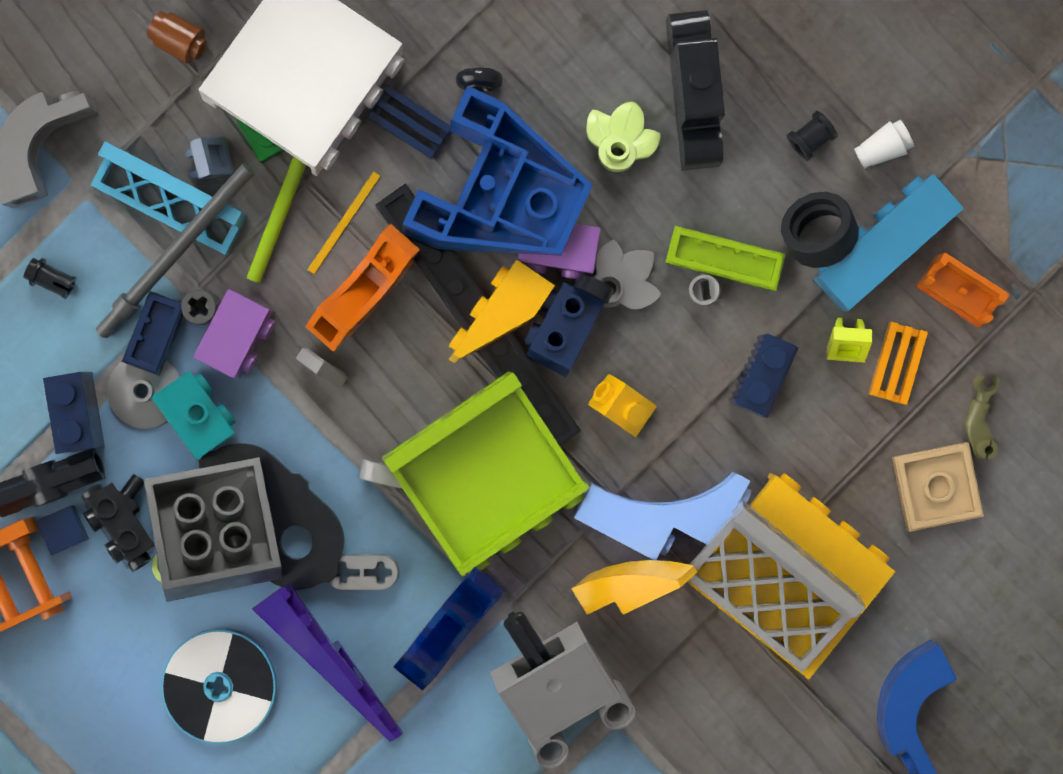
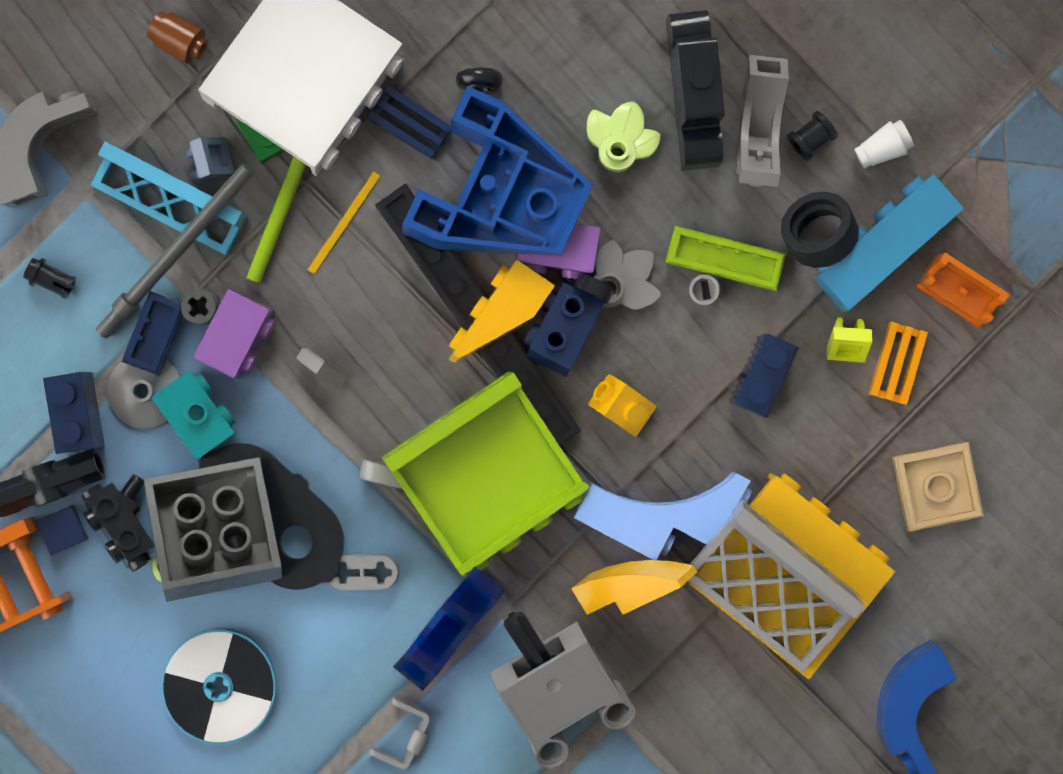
(298, 628): dark purple wedge -> none
(364, 289): orange arch -> none
(417, 739): none -> light grey piece
(761, 121): none -> light grey arch
(975, 422): olive arm -> none

